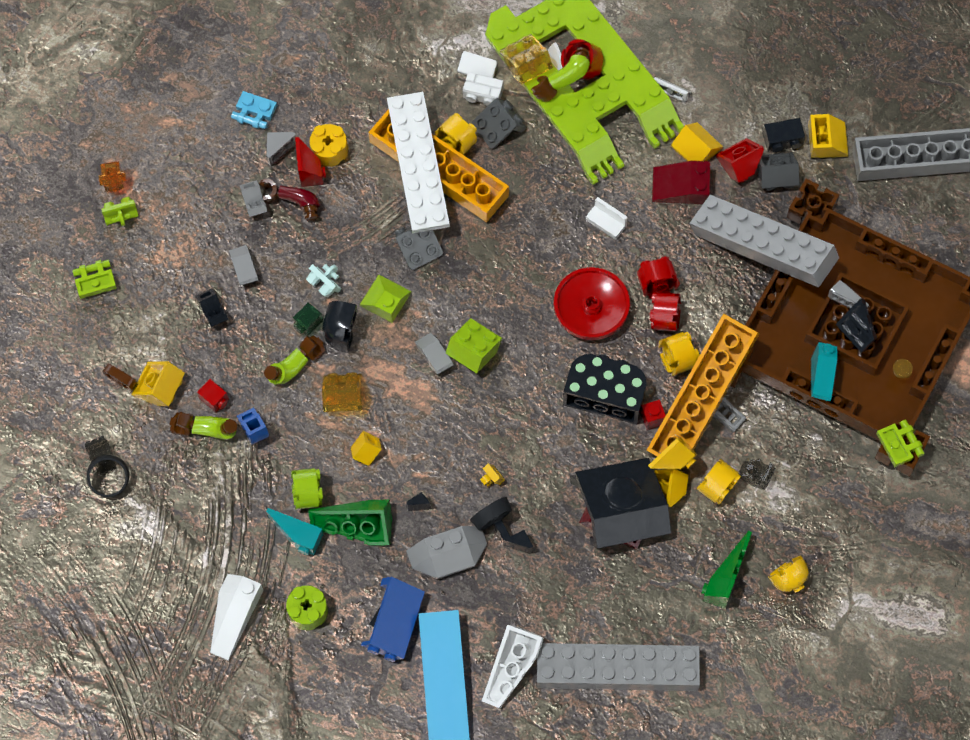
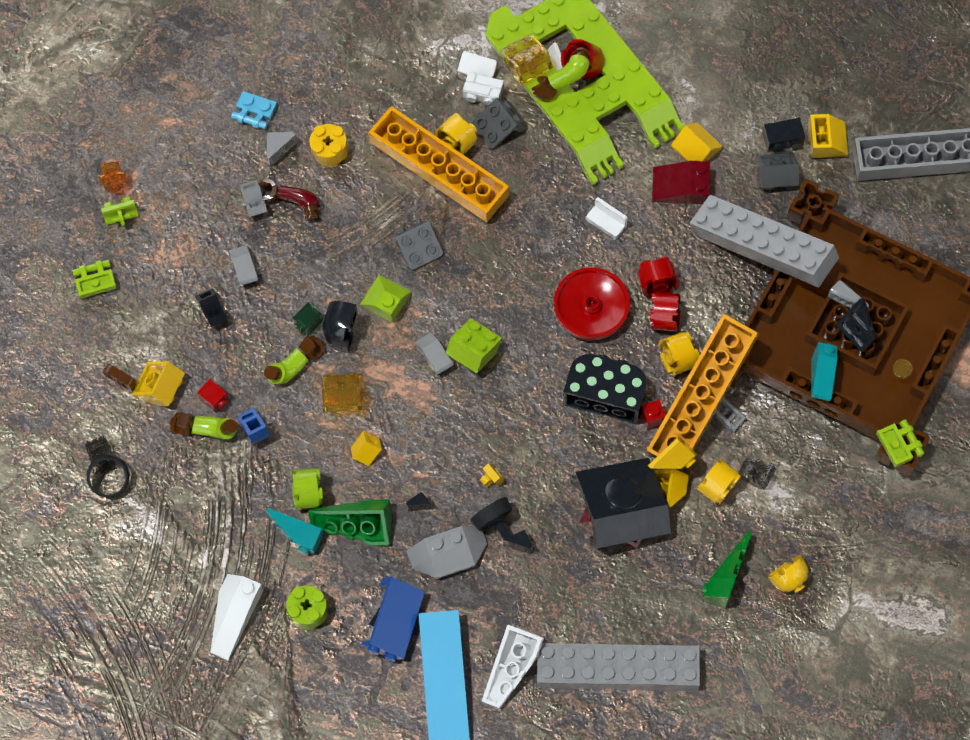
(309, 165): red slope -> none
(329, 285): light aqua hips -> none
(418, 162): white plate -> none
(673, 90): white slope -> none
(741, 159): red slope -> none

